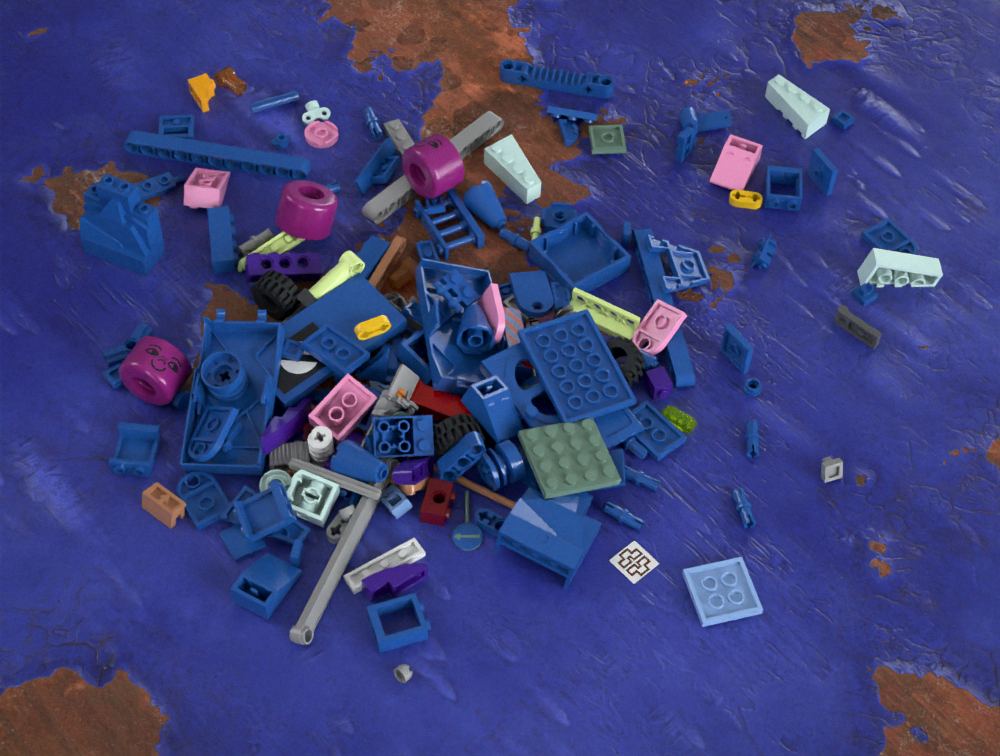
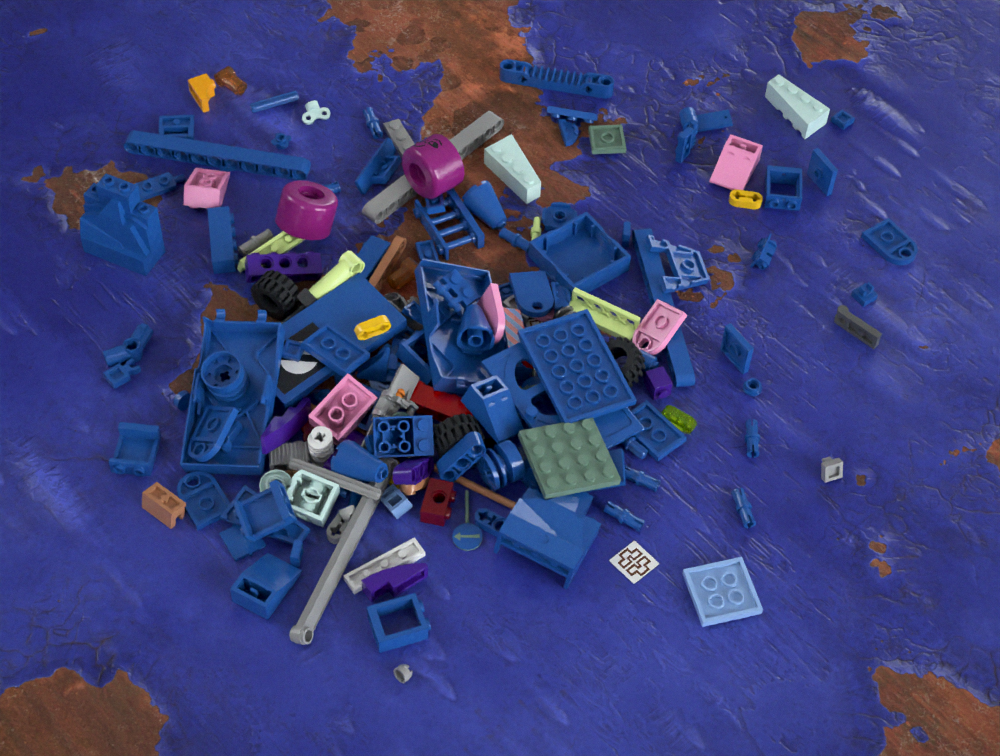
(155, 371): magenta piece -> none
(321, 134): bright pink tile -> none
(899, 269): light aqua wedge -> none

